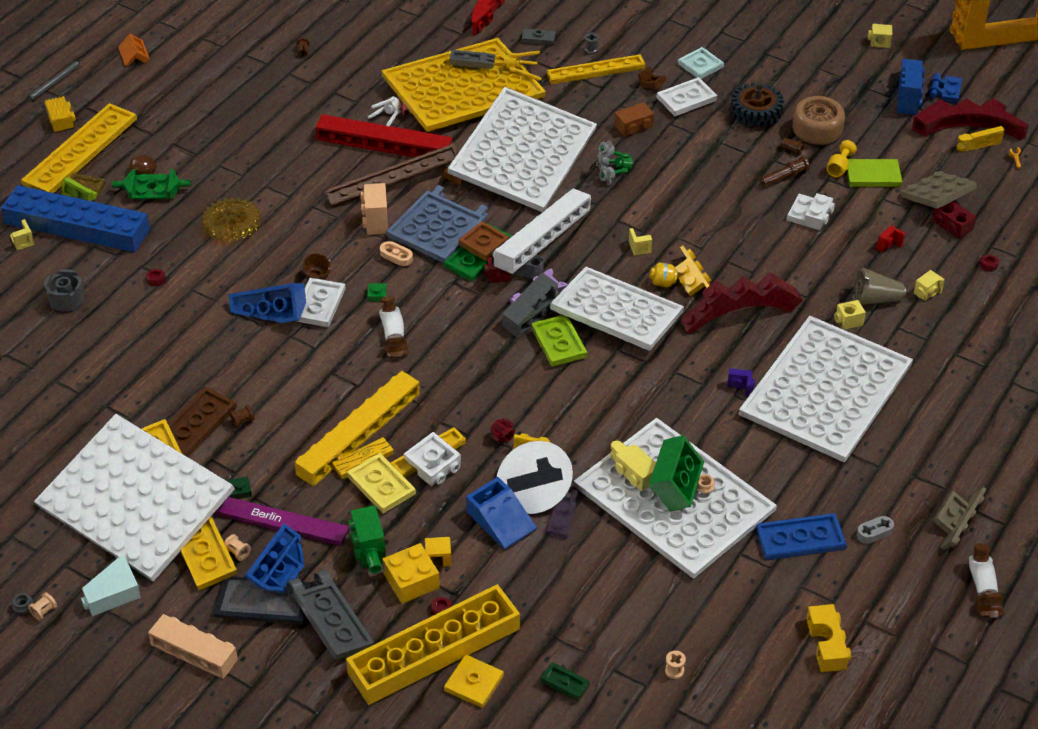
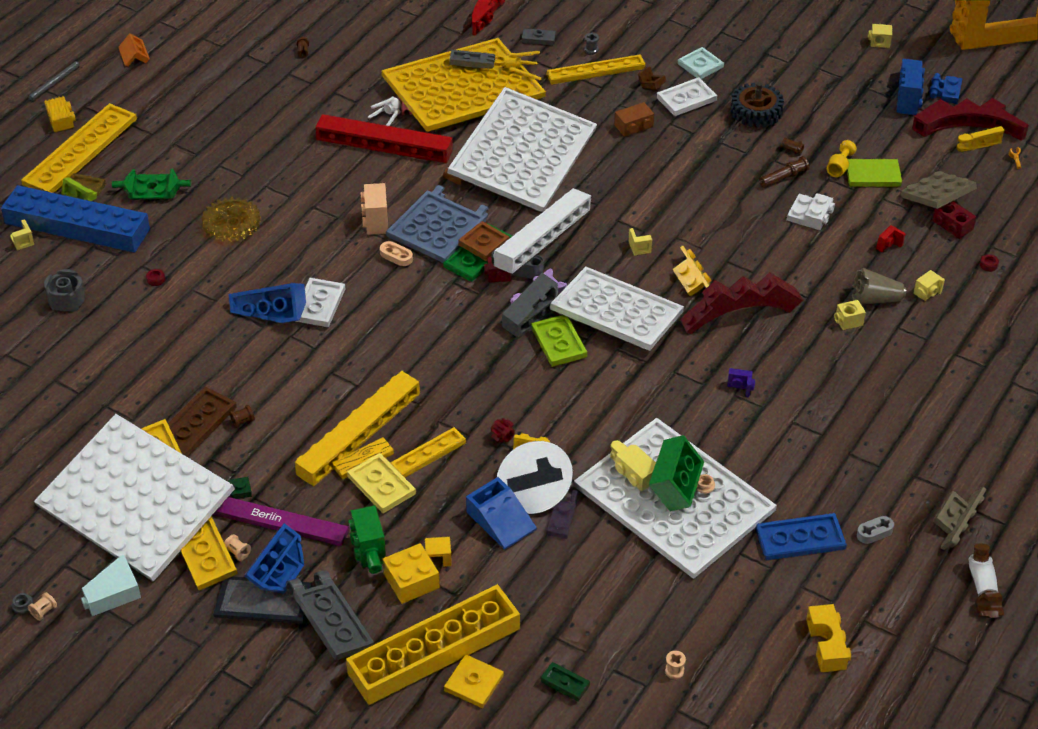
(142, 164): reddish brown hair -> none
(193, 646): light nougat brick -> none
(316, 266): reddish brown hair -> none
(376, 292): green plate -> none
(392, 175): reddish brown tile -> none
(393, 327): piece -> none
(433, 459): white plate -> none
(439, 605): dark red tile -> none
(623, 162): plant -> none
(663, 275): yellow head -> none
(818, 120): medium nougat wheel -> none
(826, 388): white plate -> none

